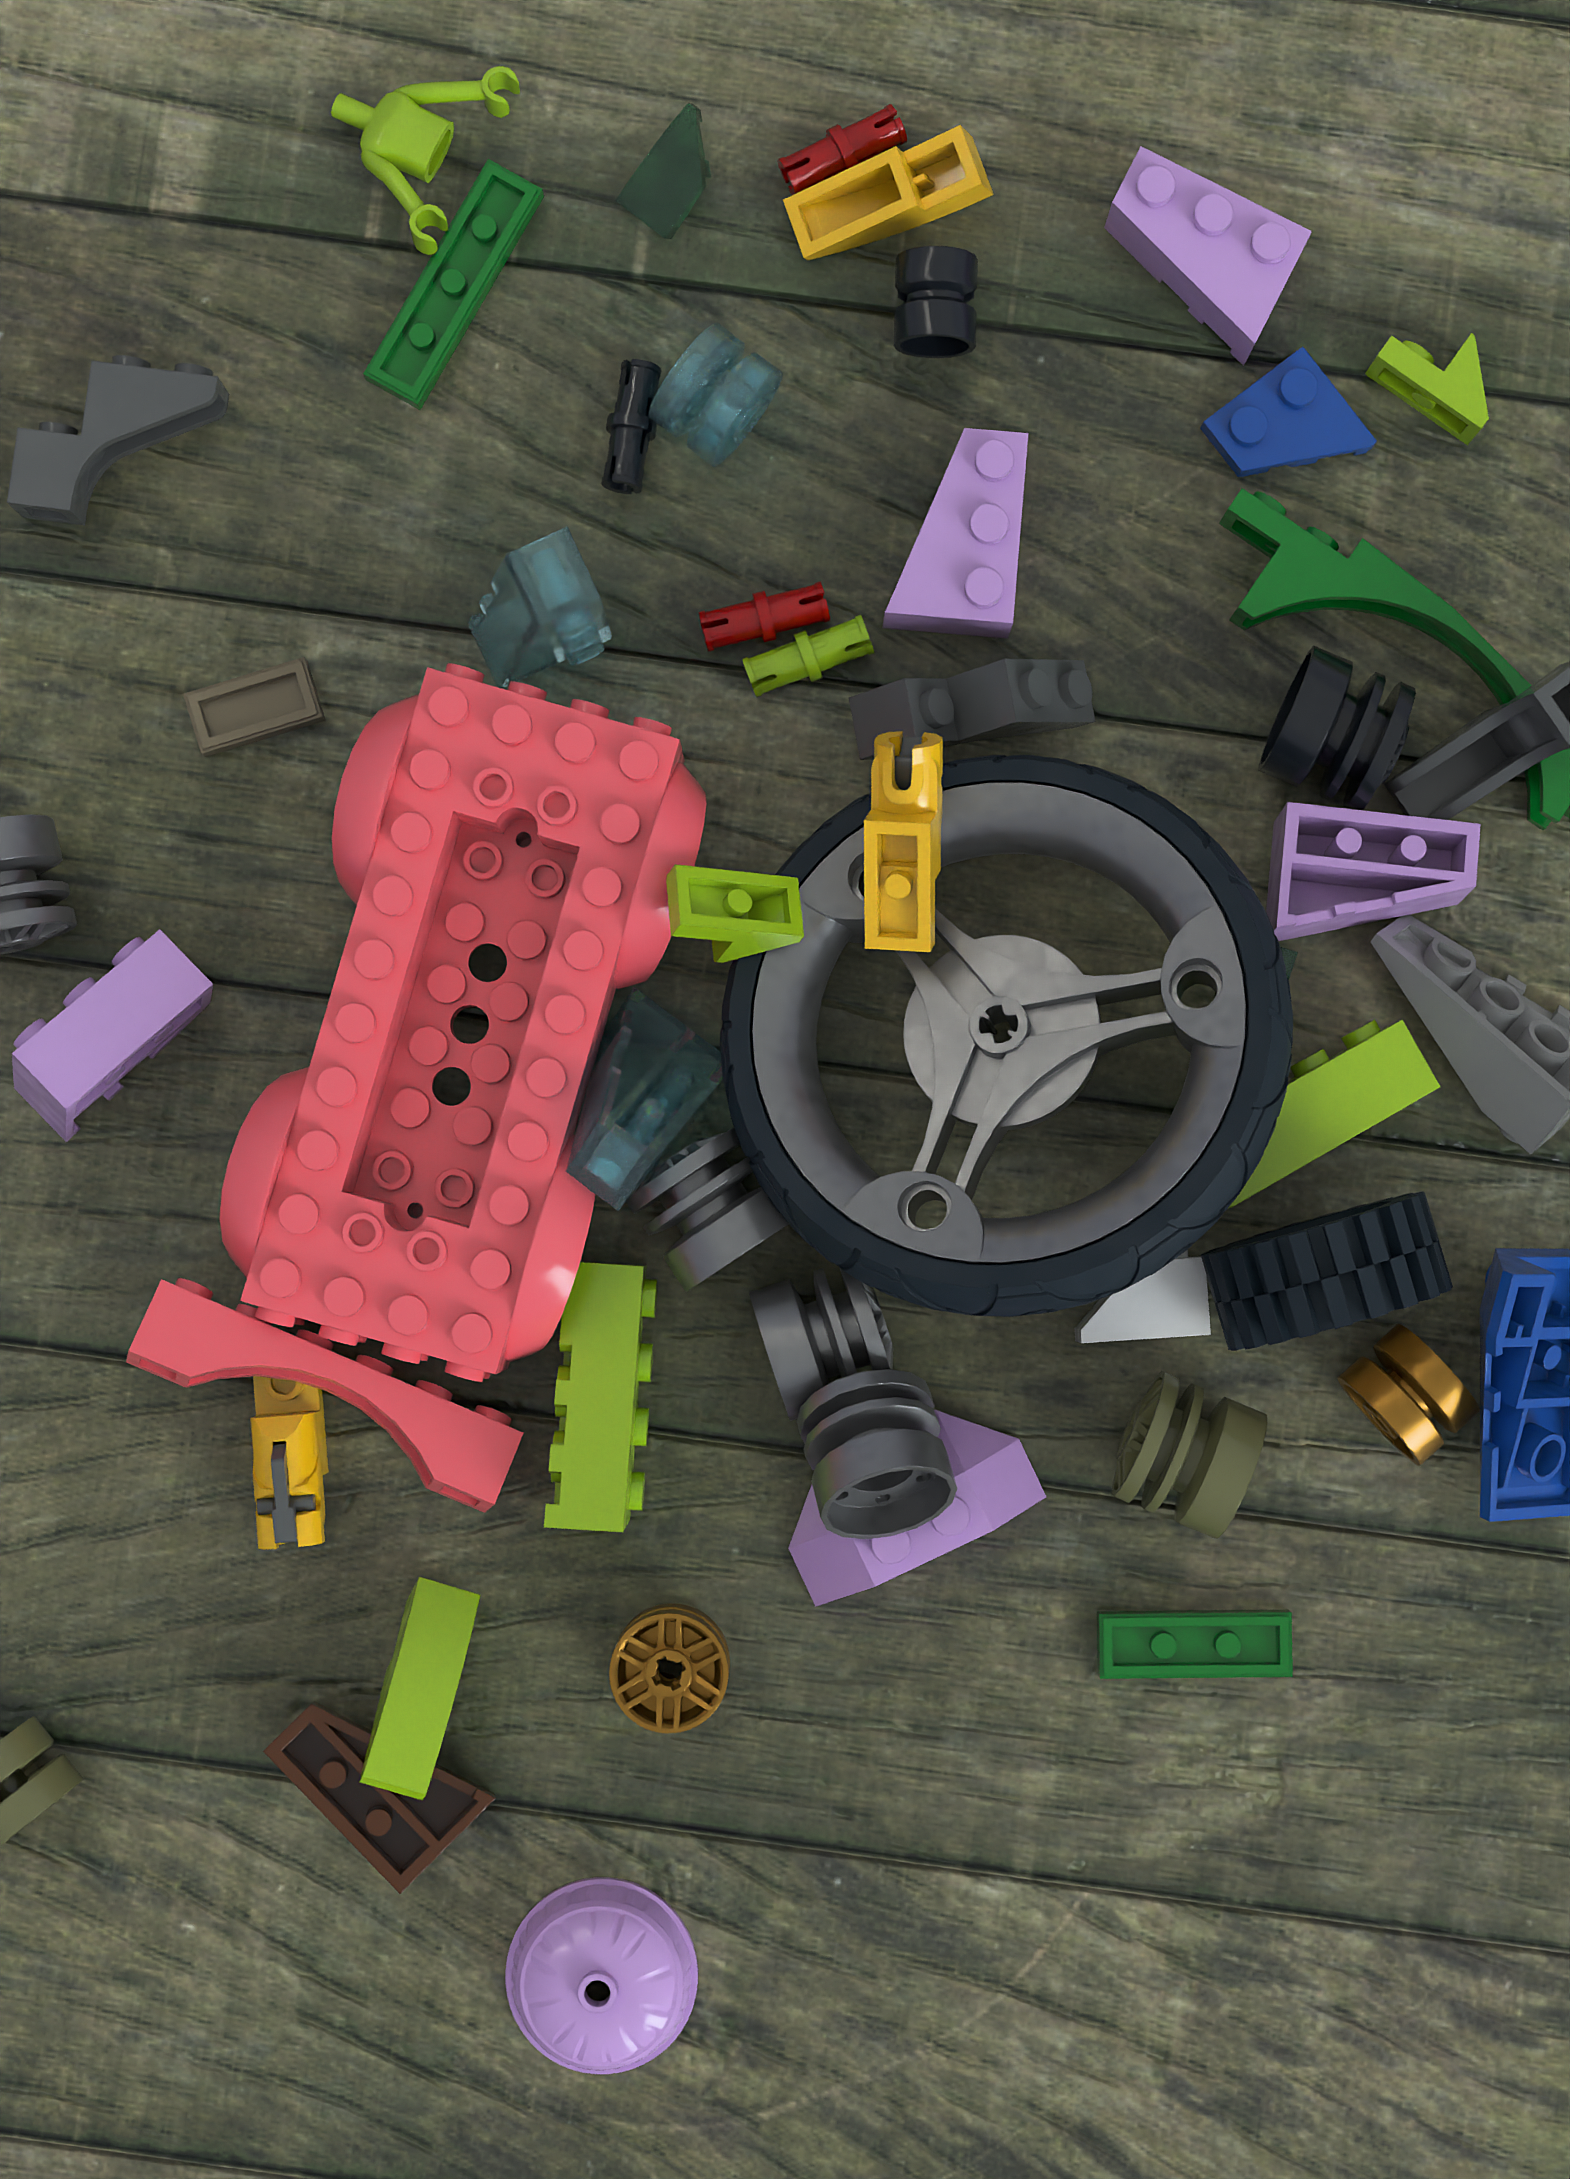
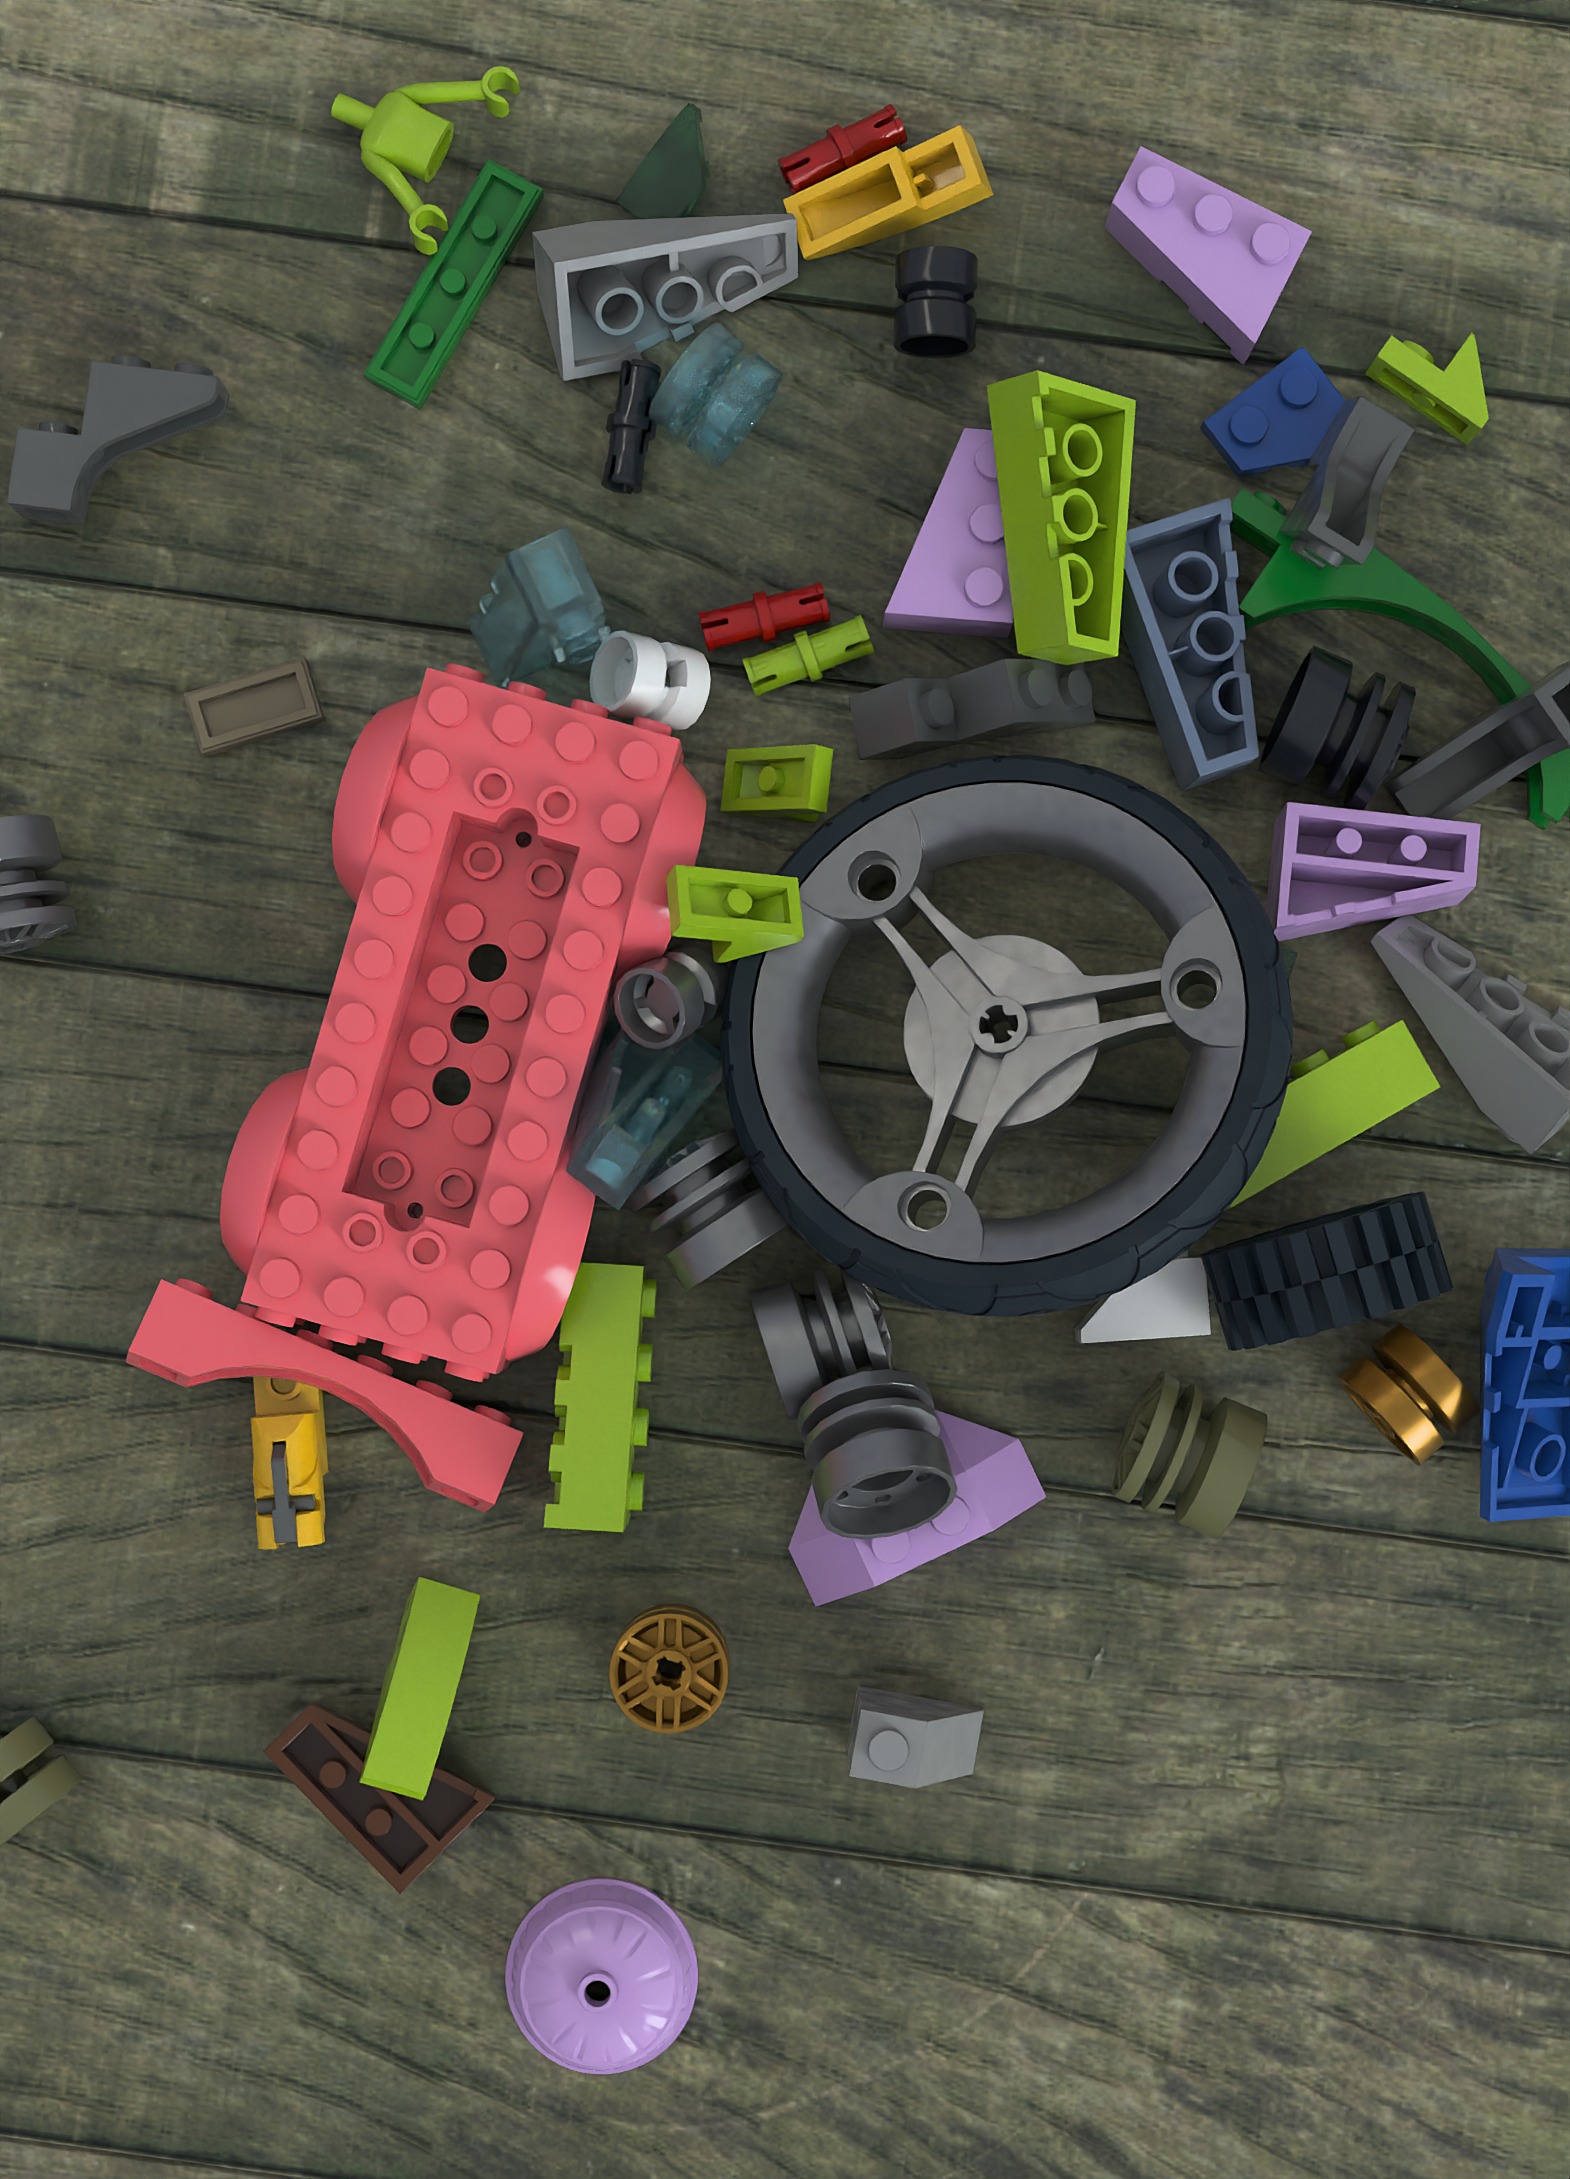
(107, 1030): lavender wedge -> none
(640, 281): none -> light grey wedge
(650, 679): none -> white wheel
(671, 995): none -> flat silver wheel
(777, 782): none -> lime slope
(903, 842): yellow plate -> none
(911, 1738): none -> light grey slope
(1063, 511): none -> lime wedge
(1189, 641): none -> sand blue wedge
(1194, 1644): green tile -> none
(1341, 503): none -> dark grey arch

